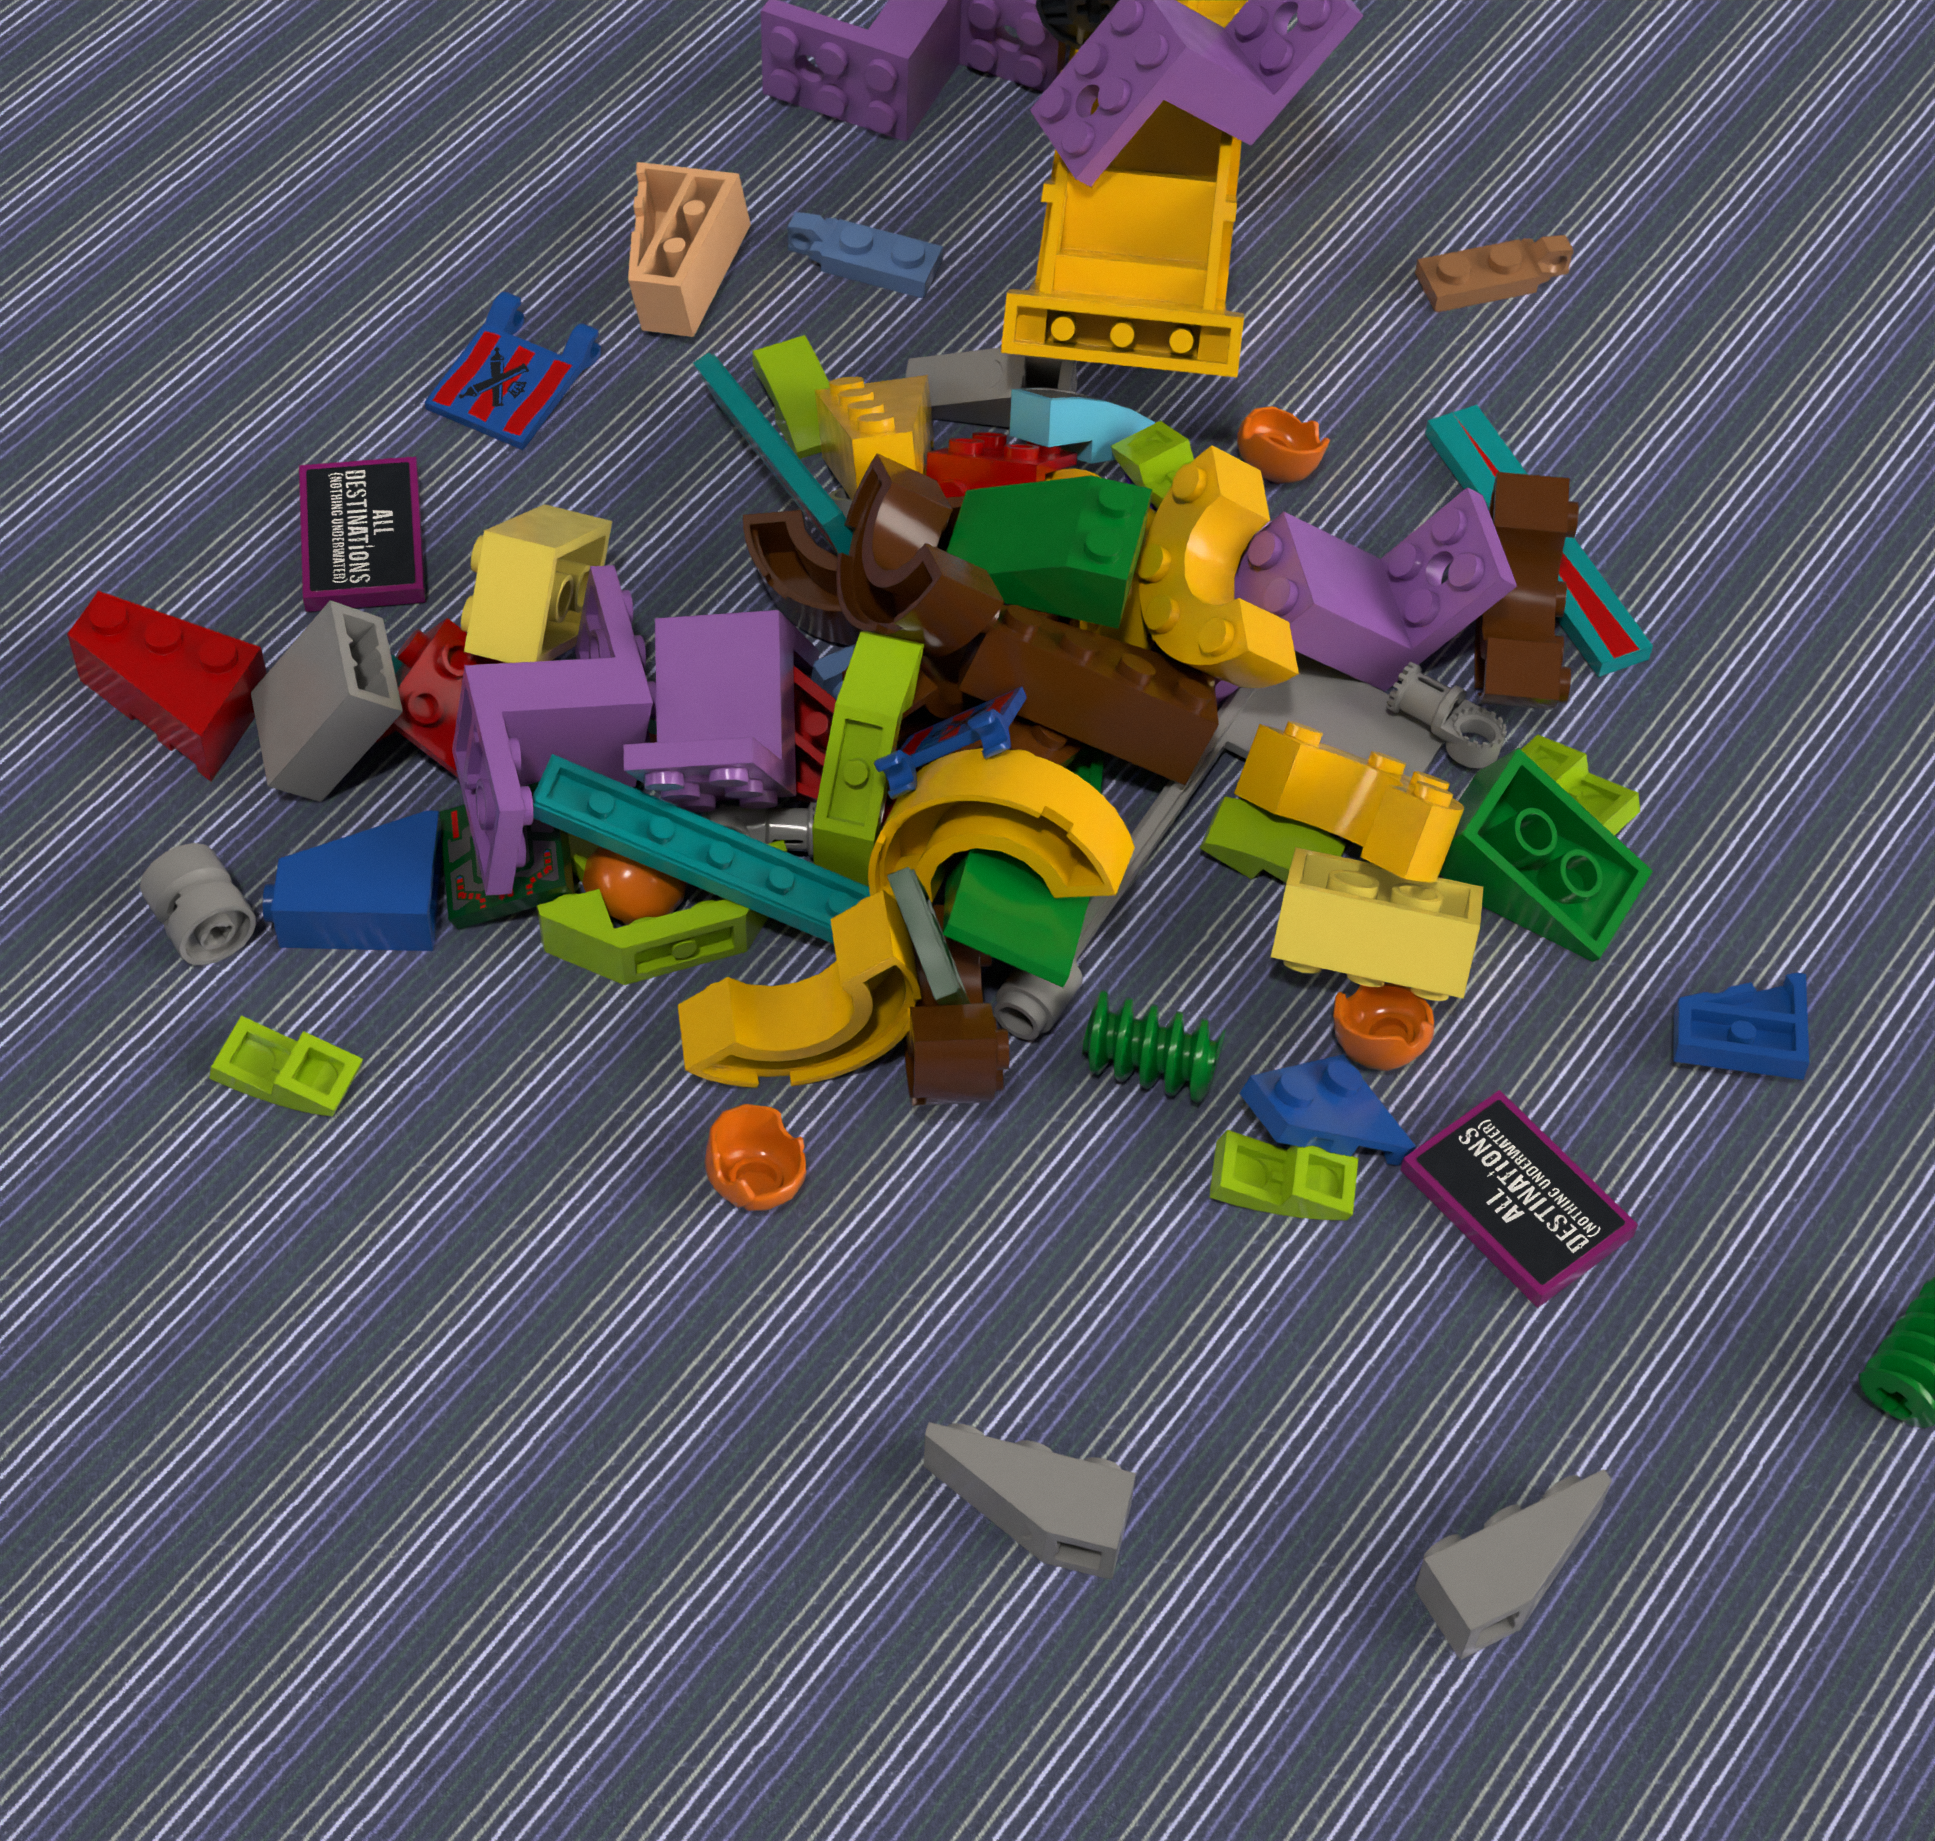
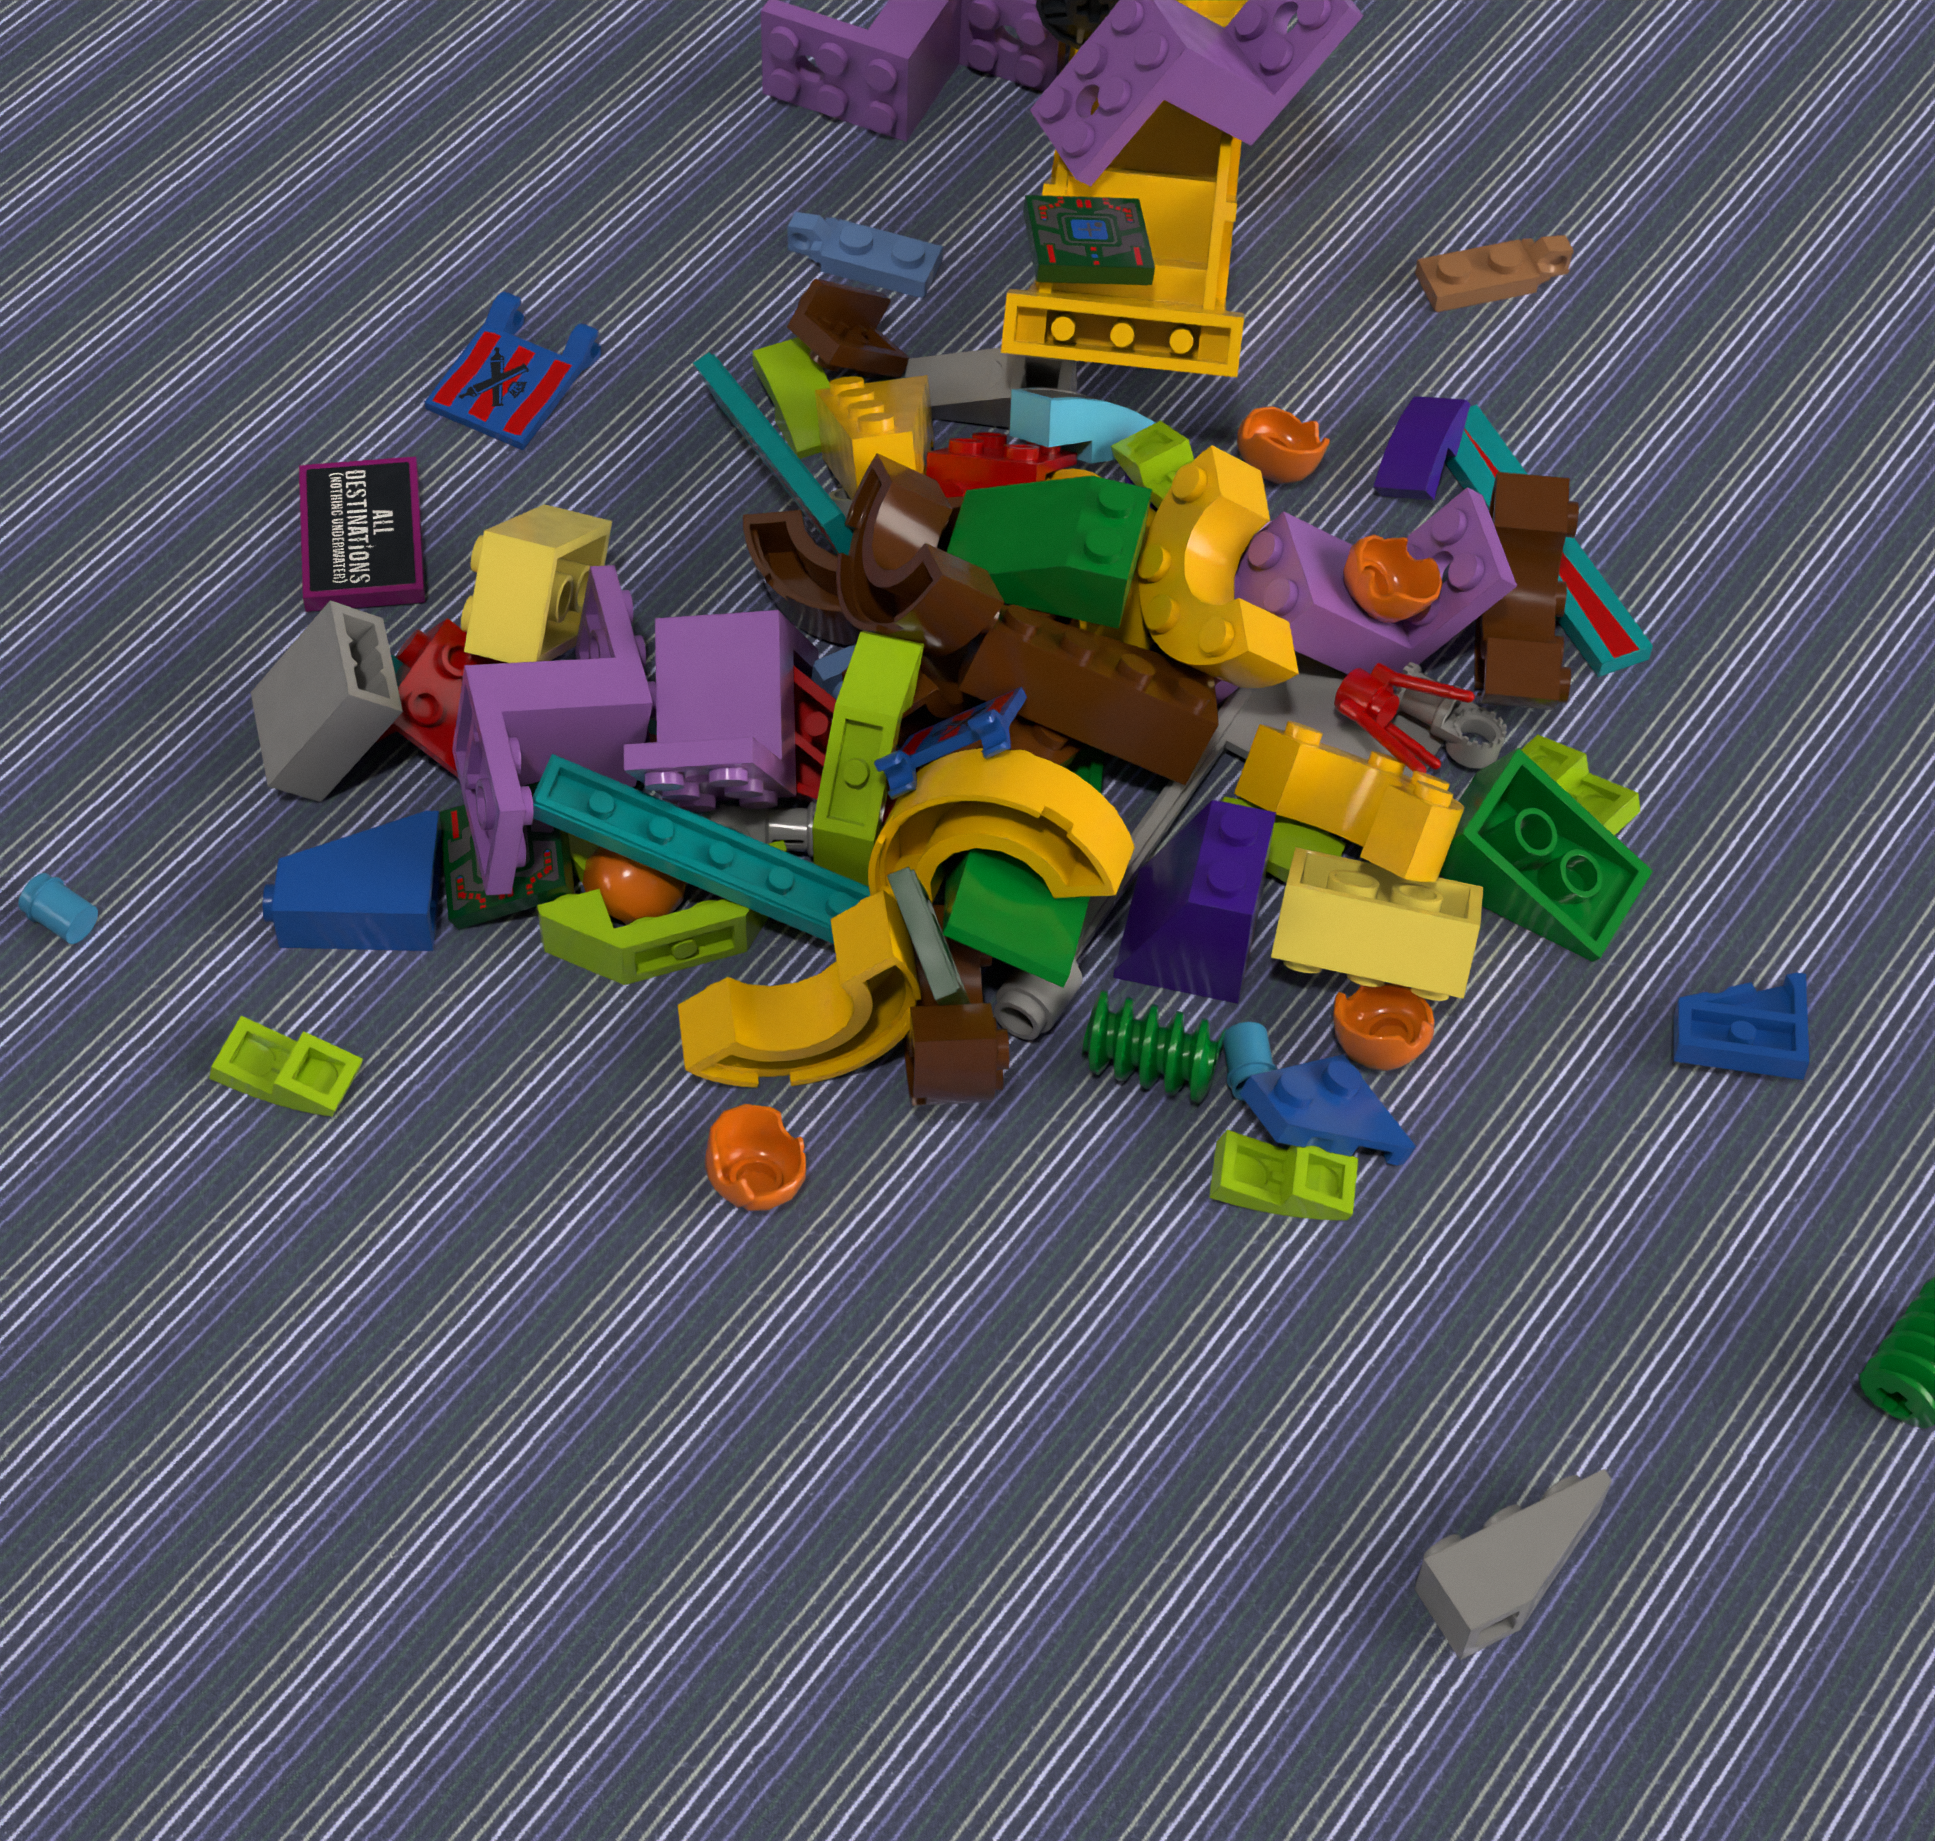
(57, 908): none -> dark azure piece
(170, 676): red wedge -> none
(197, 904): light grey wheel -> none
(682, 243): light nougat wedge -> none
(842, 329): none -> reddish brown bracket
(1048, 1502): light grey slope -> none
(1088, 240): none -> dark green tile
(1199, 905): none -> dark purple slope
(1246, 1054): none -> dark azure piece
(1372, 705): none -> red plant
(1389, 580): none -> orange hair
(1419, 446): none -> dark purple slope
(1518, 1198): black tile -> none

